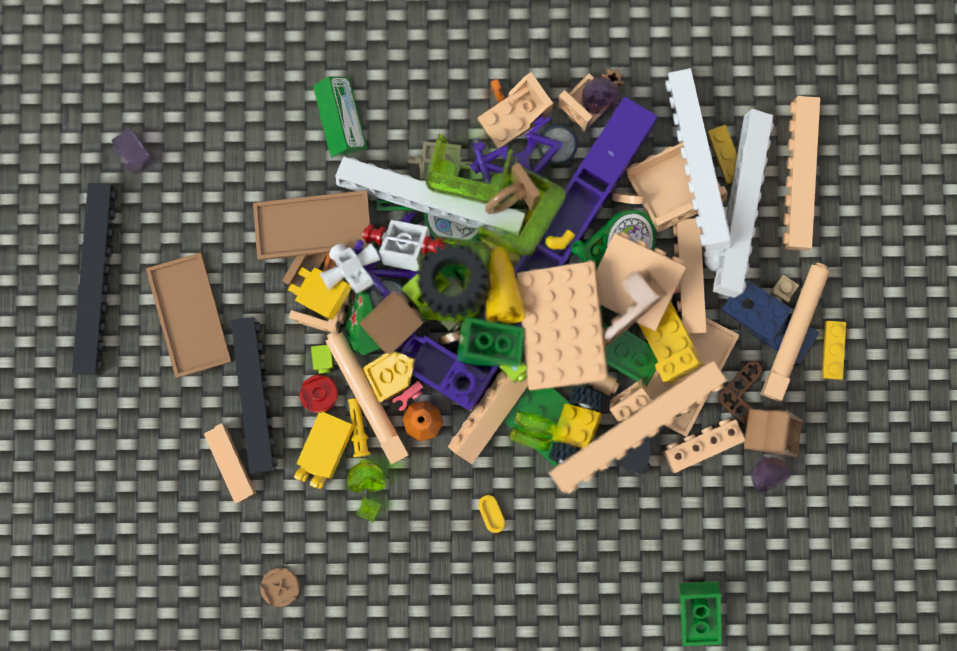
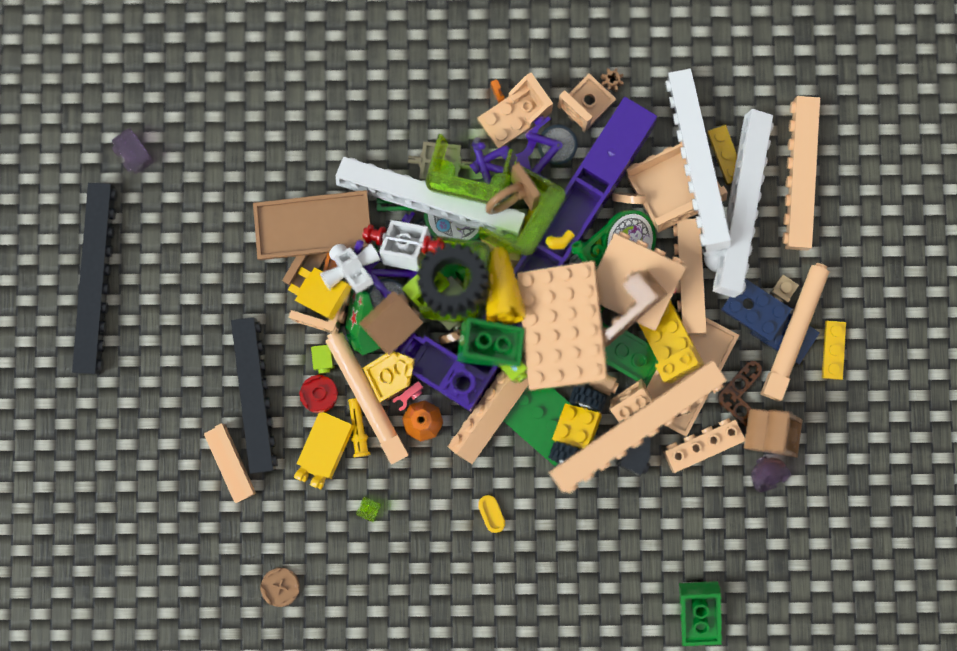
(188, 315): medium nougat tile -> none
(339, 116): green slope -> none
(366, 476): clear neon green cylinder -> none
(533, 430): clear neon green wheel -> none
(599, 95): clear purple cylinder -> none

